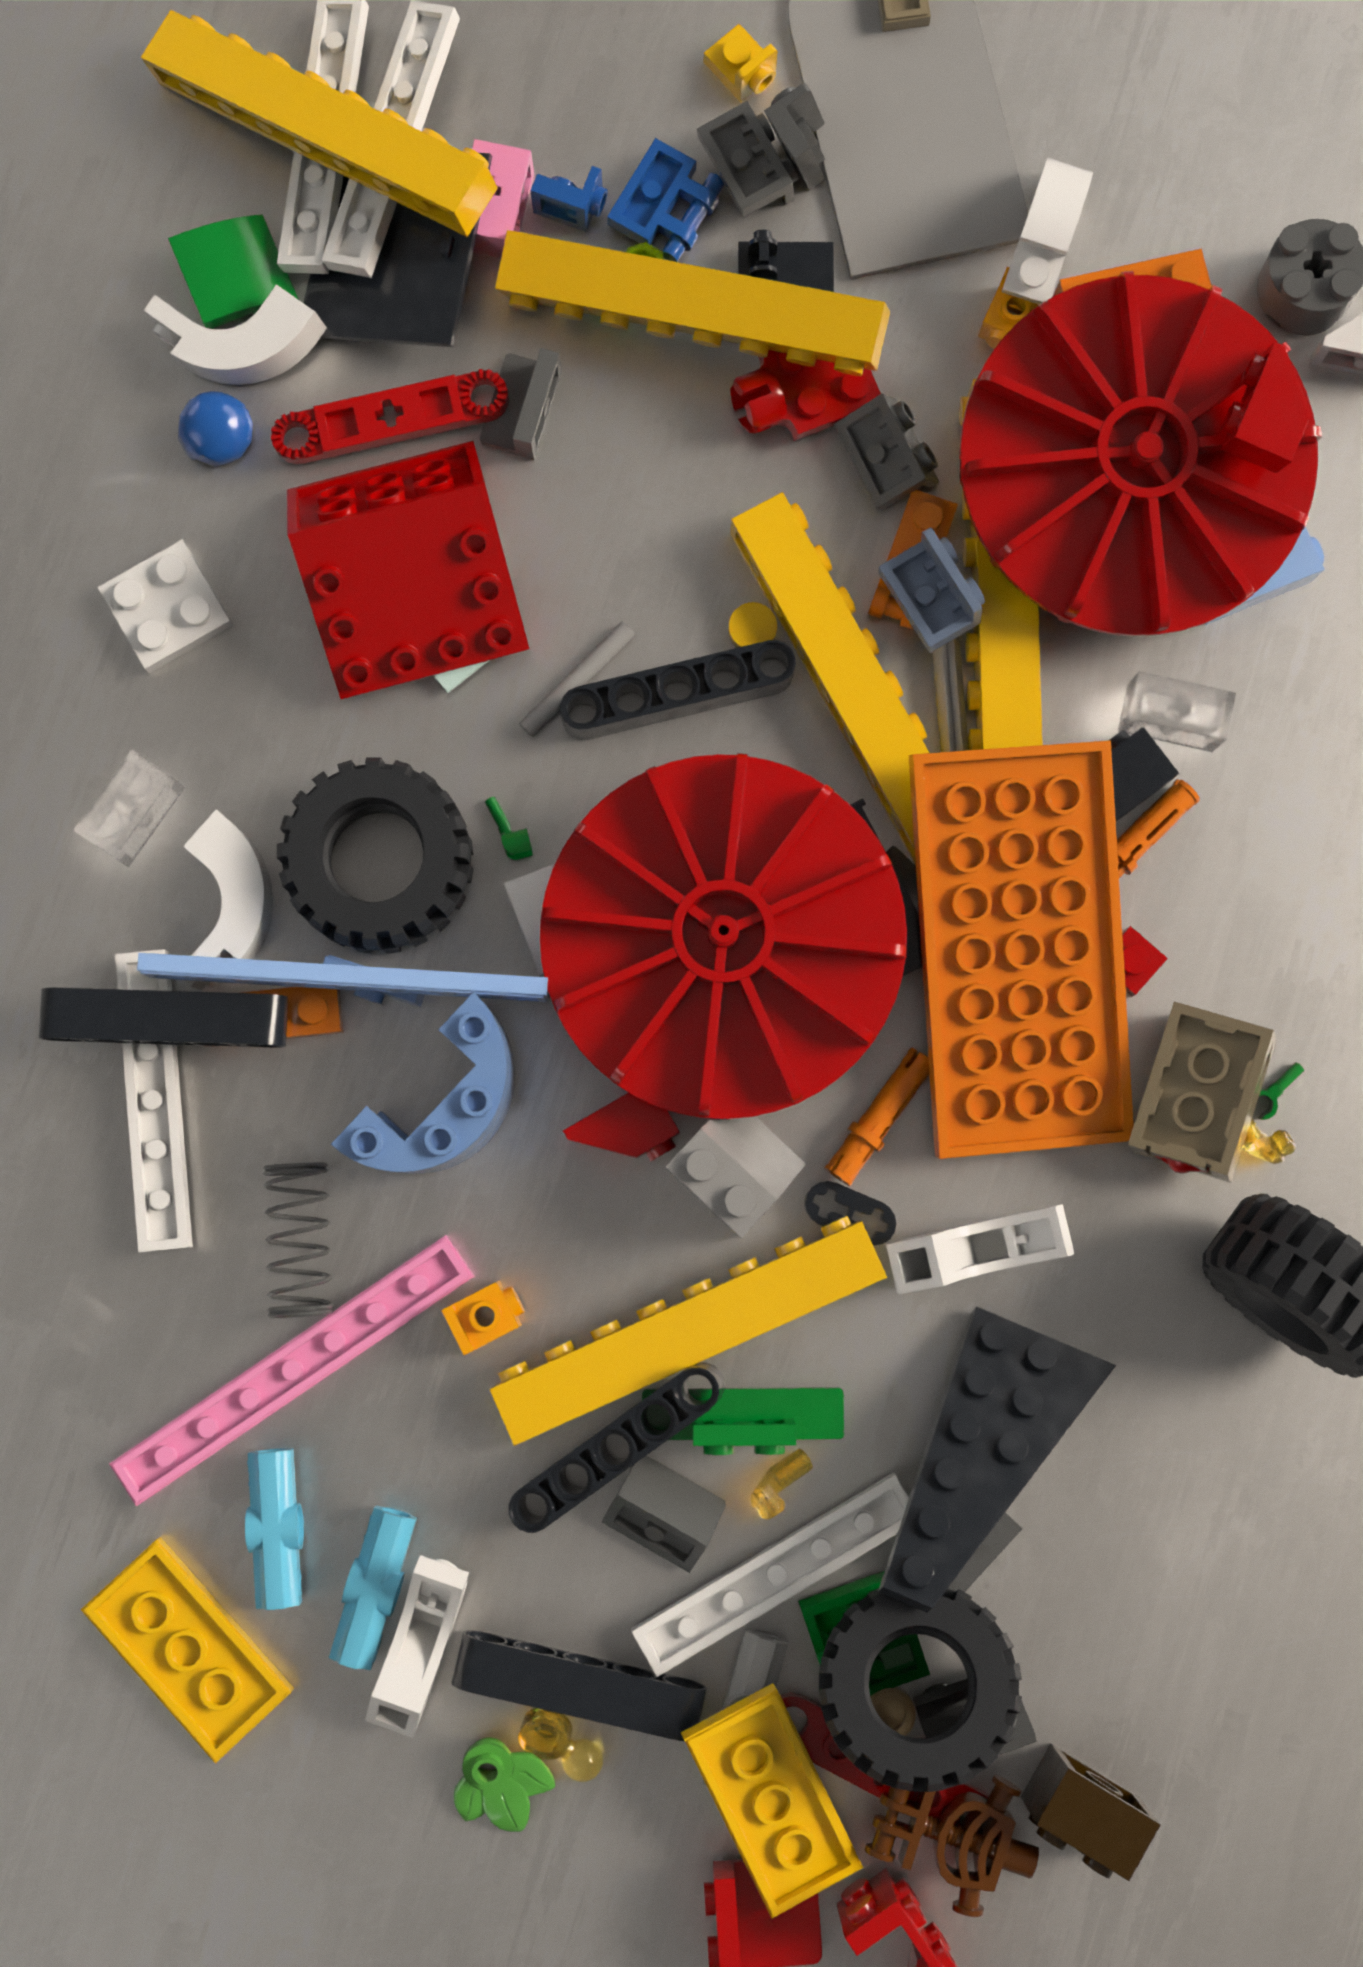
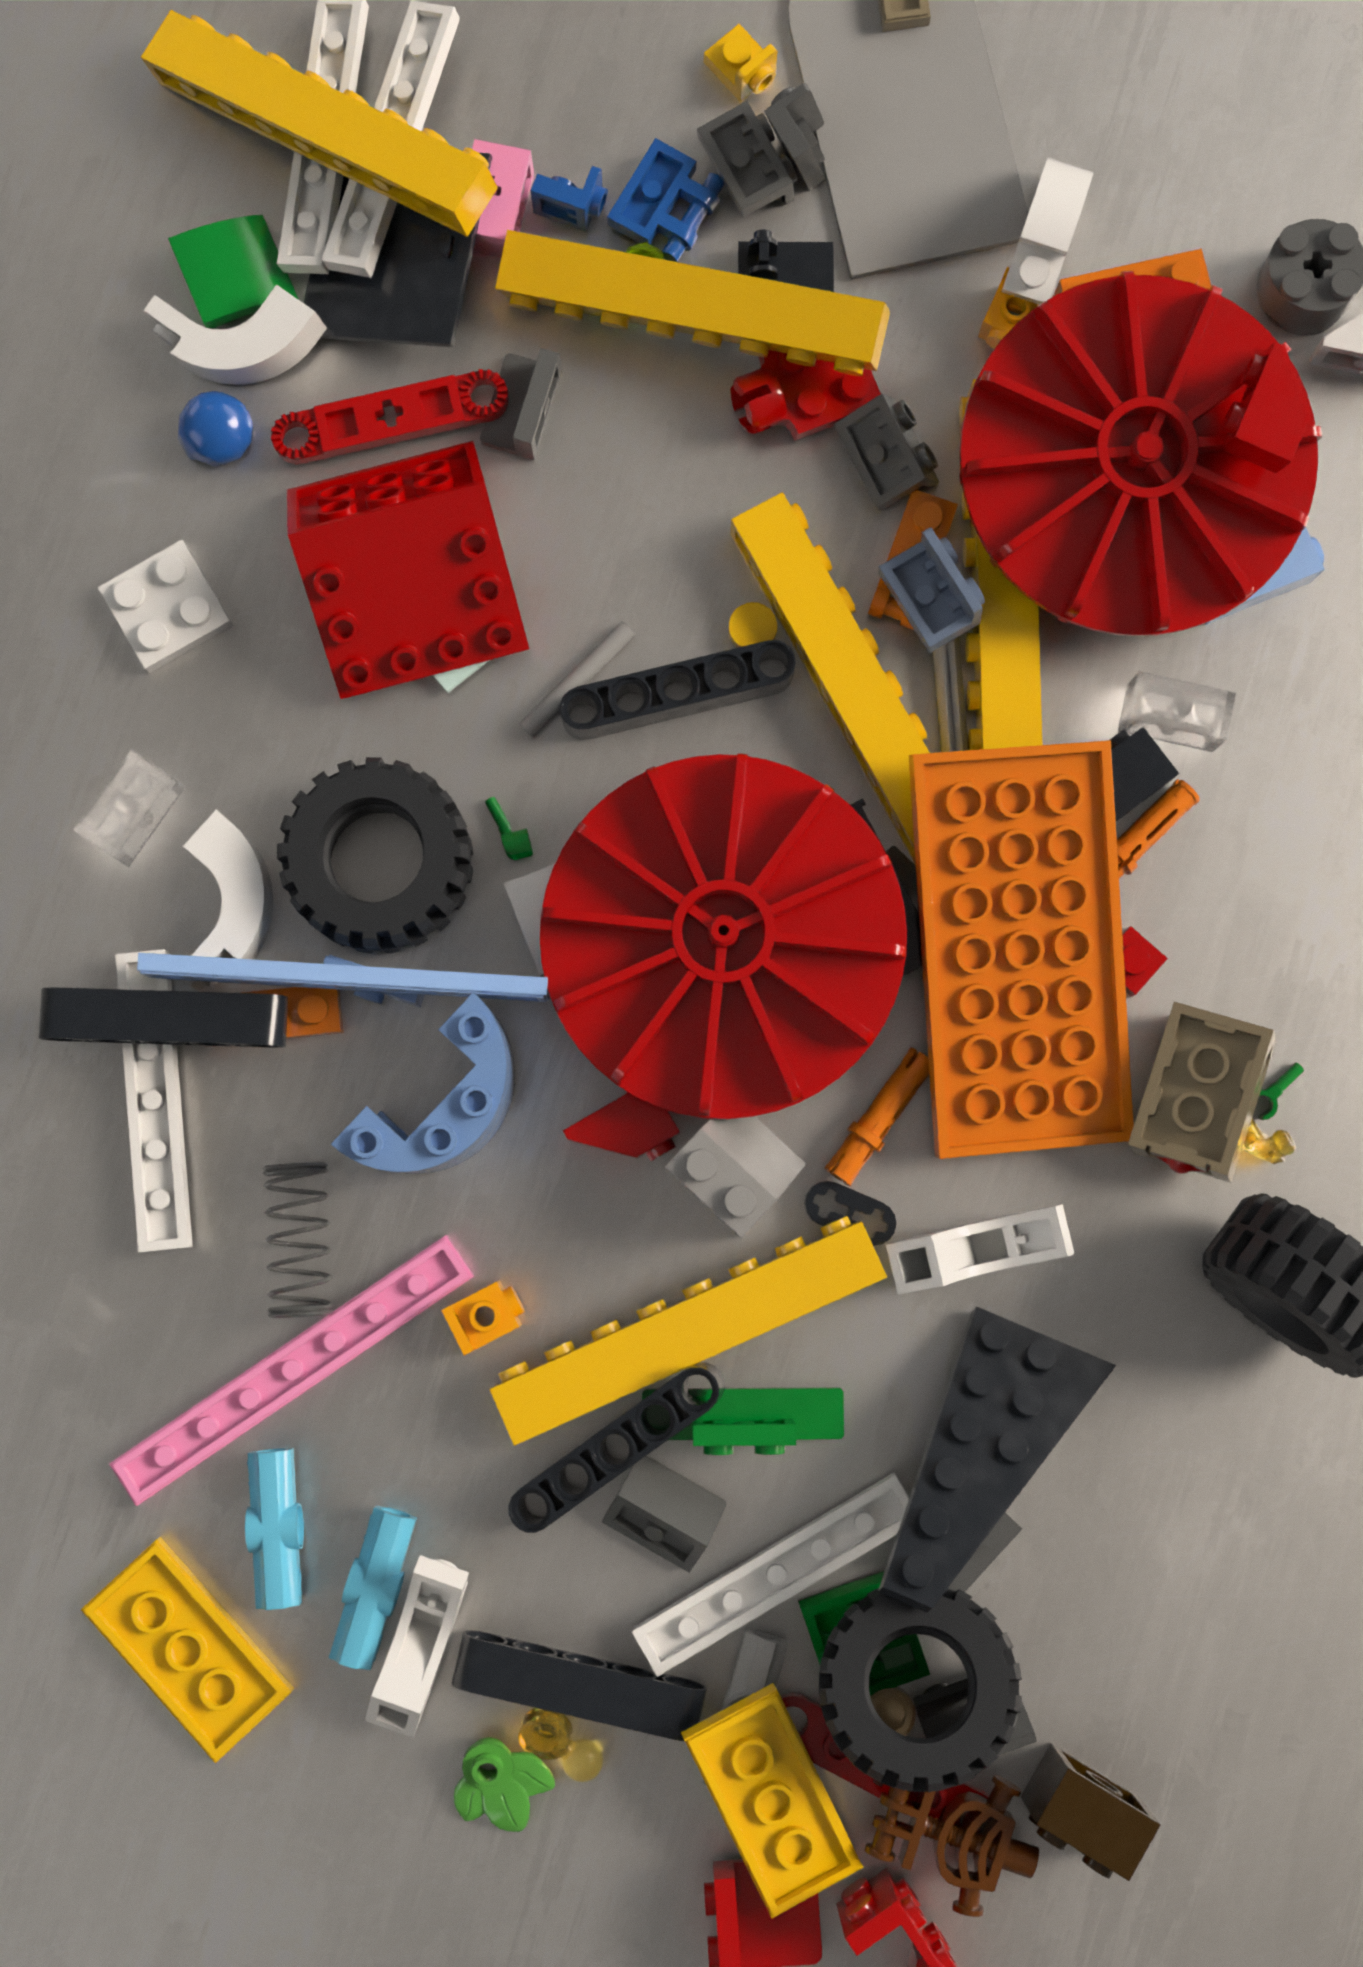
(776, 1479): clear yellow arm -> none

